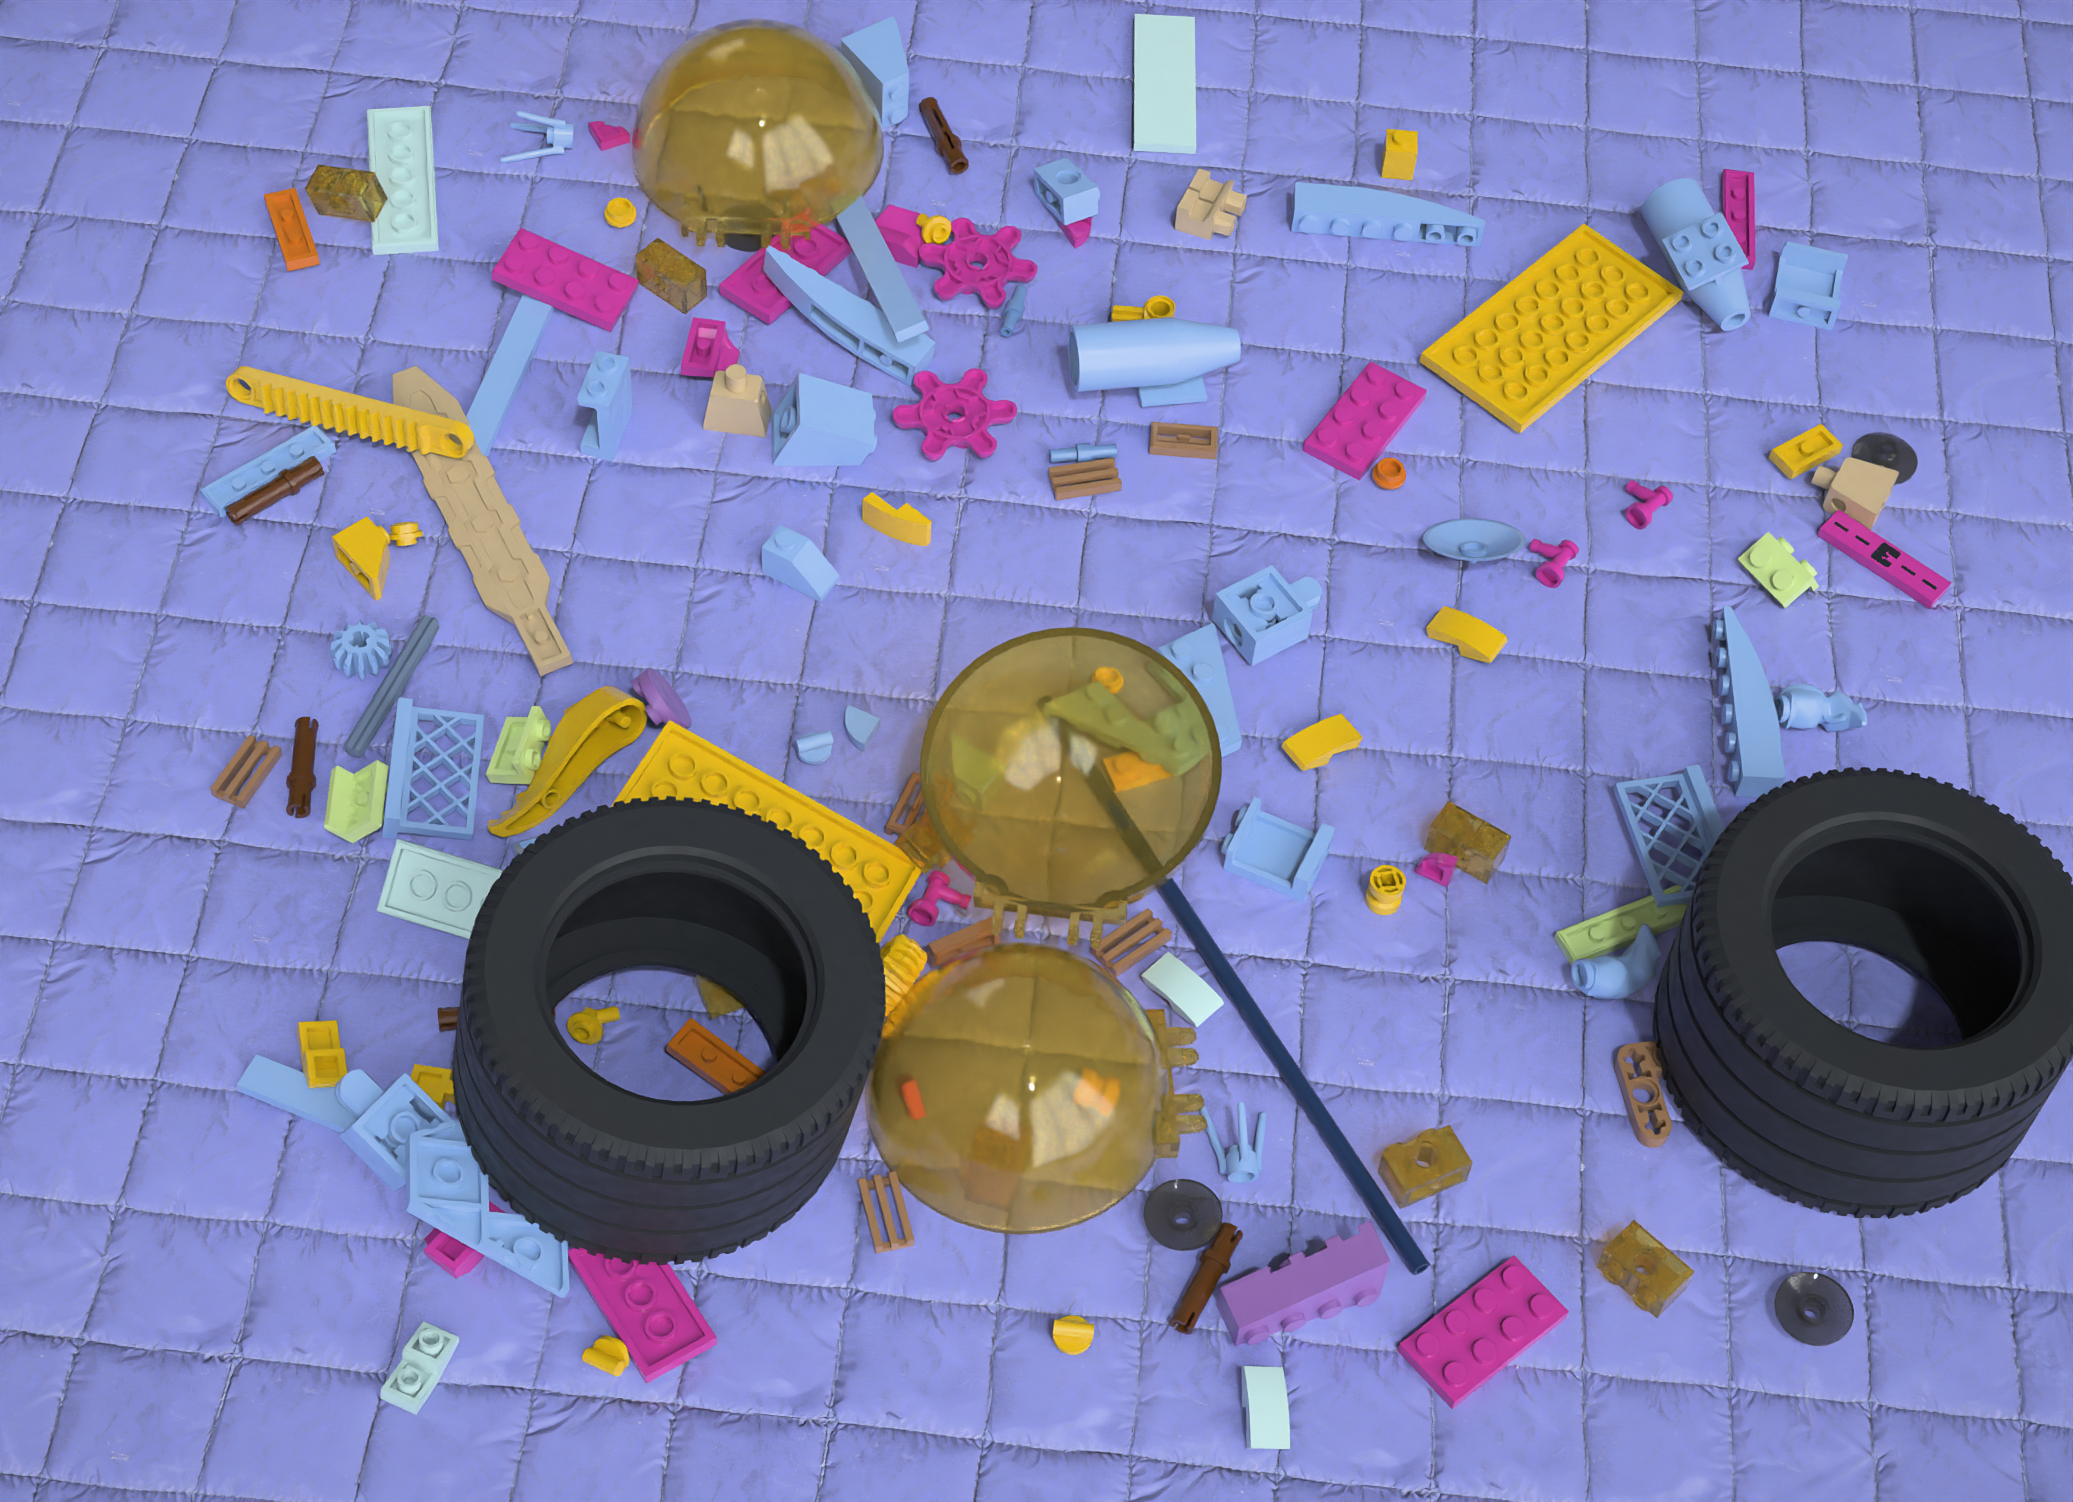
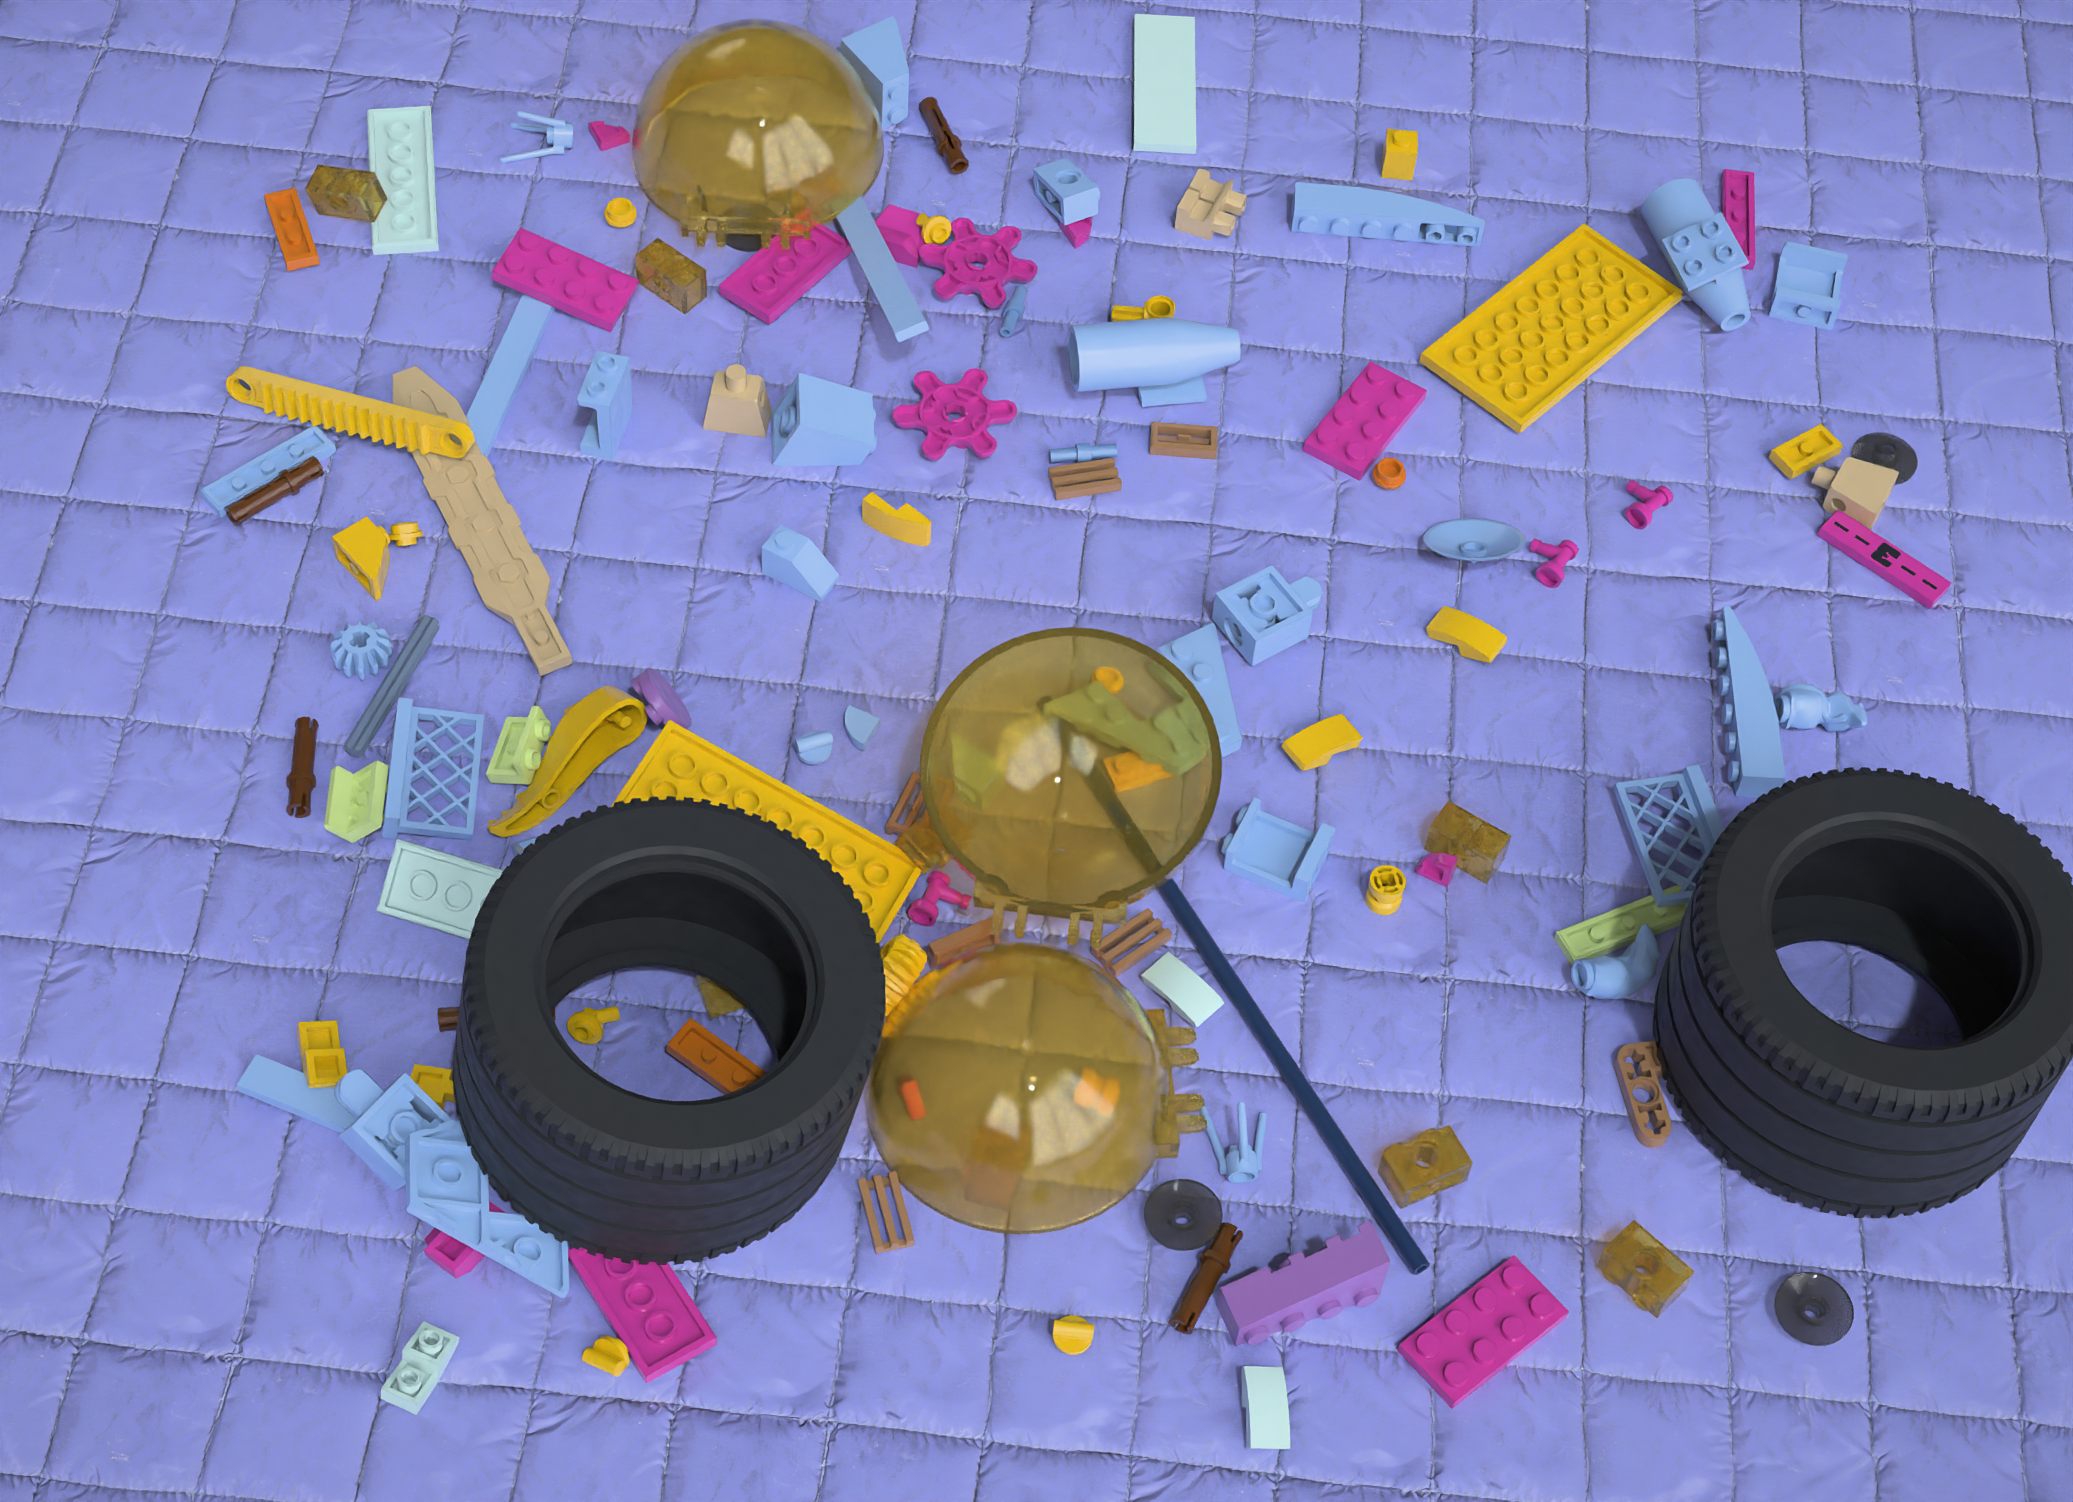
(232, 772): medium nougat tile -> none
(708, 349): dark pink slope -> none
(848, 318): light blue slope -> none
(1778, 570): yellowish green bracket -> none

